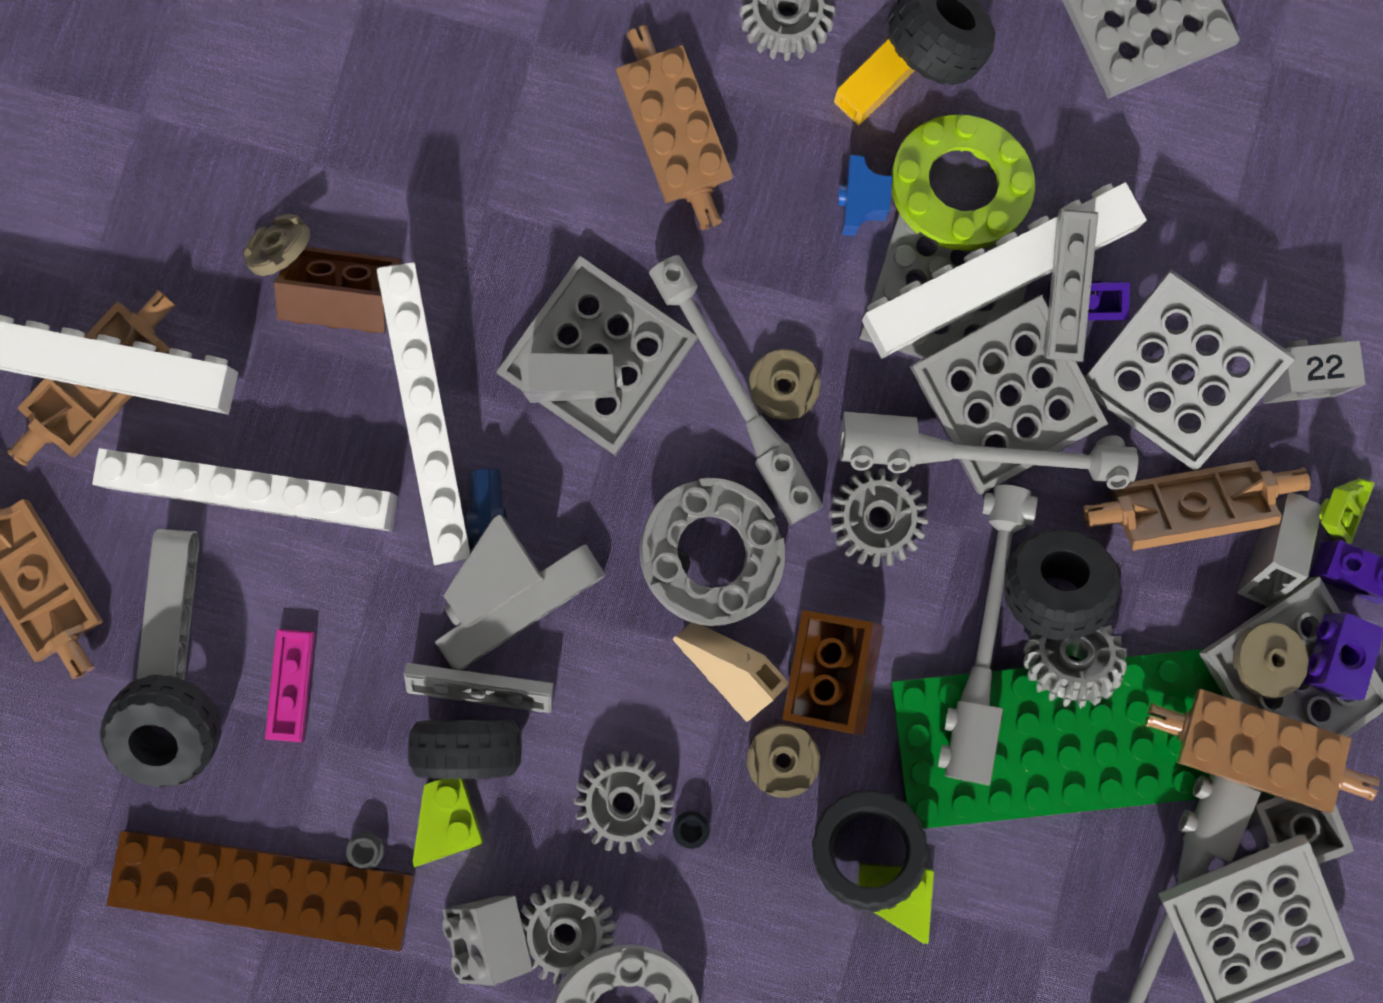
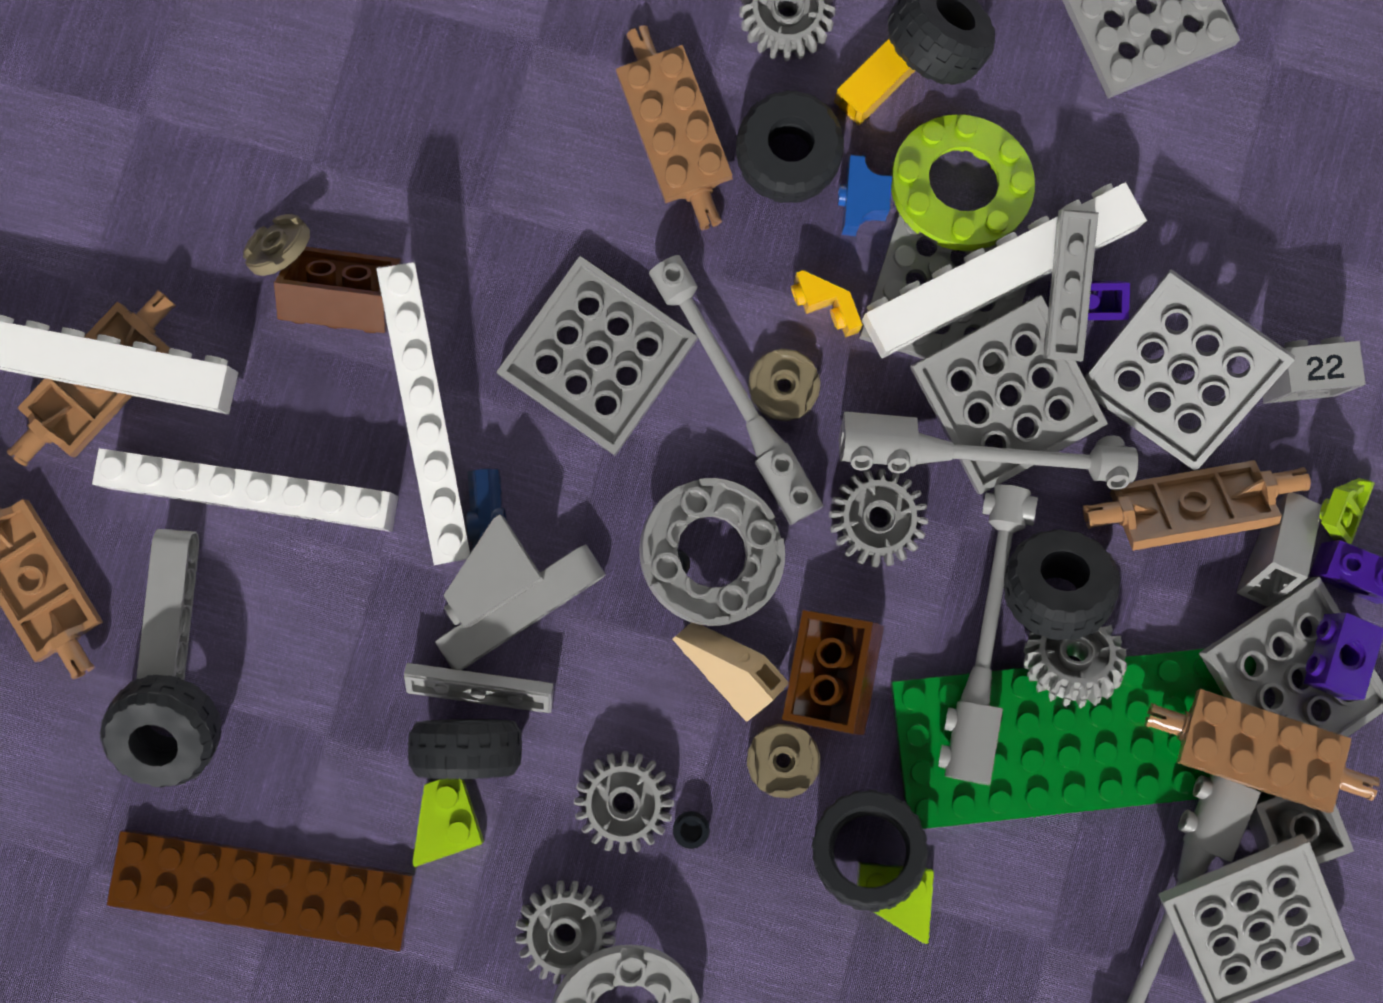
(290, 685): dark pink tile -> none
(365, 850): dark grey plate -> none
(486, 941): light grey slope -> none
(569, 376): light grey slope -> none
(794, 114): none -> black tyre
(818, 293): none -> yellow slope
(1254, 660): dark tan plate -> none

